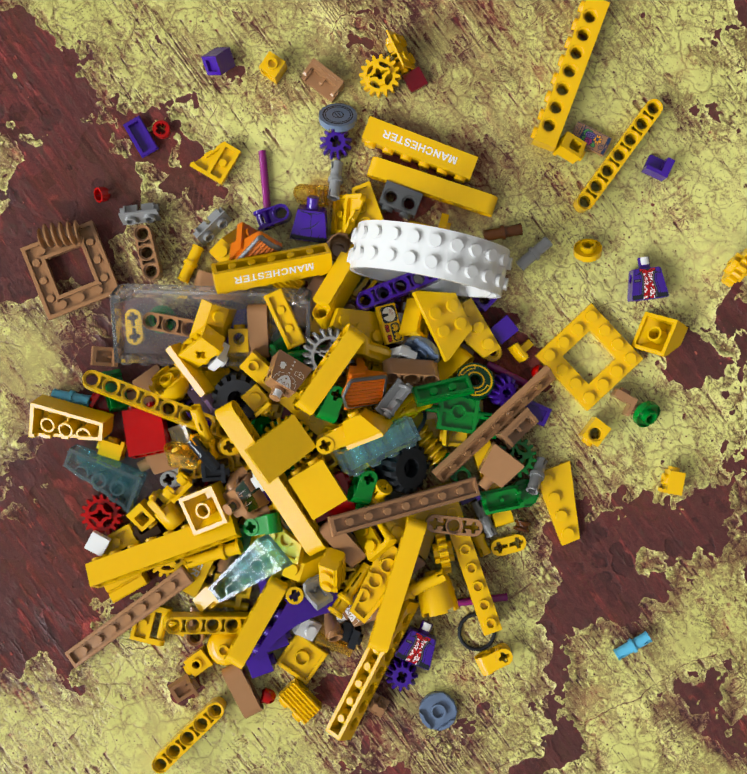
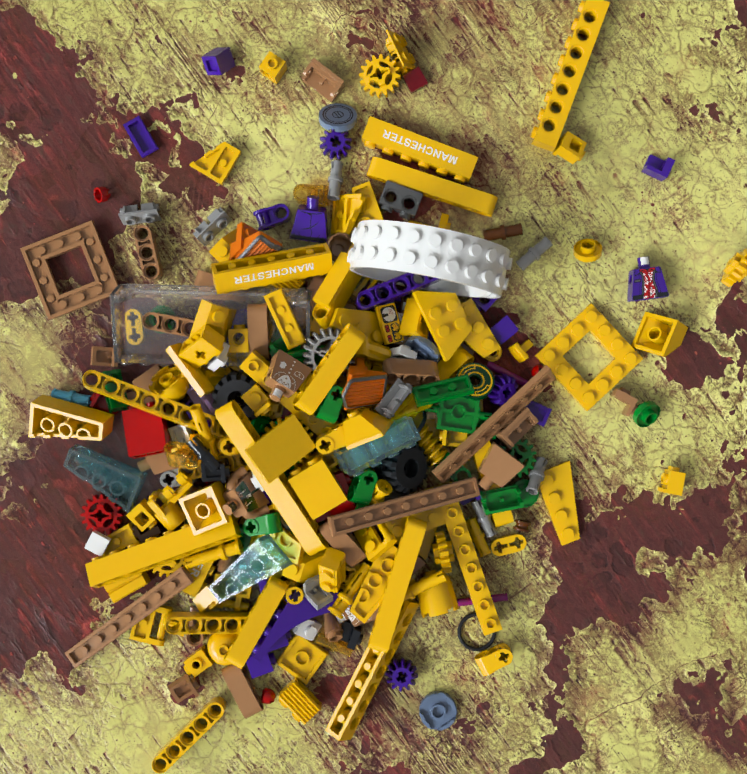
(60, 235): medium nougat piece -> none
(112, 448): yellow brick -> none
(155, 129): red bush -> none
(190, 263): yellow pin -> none
(264, 178): magenta bar -> none
(378, 704): medium nougat brick -> none
(417, 645): torso -> none
(468, 521): medium nougat beam -> none
(595, 140): tile -> none
(602, 430): yellow brick -> none
(623, 149): yellow beam -> none
(632, 645): medium azure pin -> none

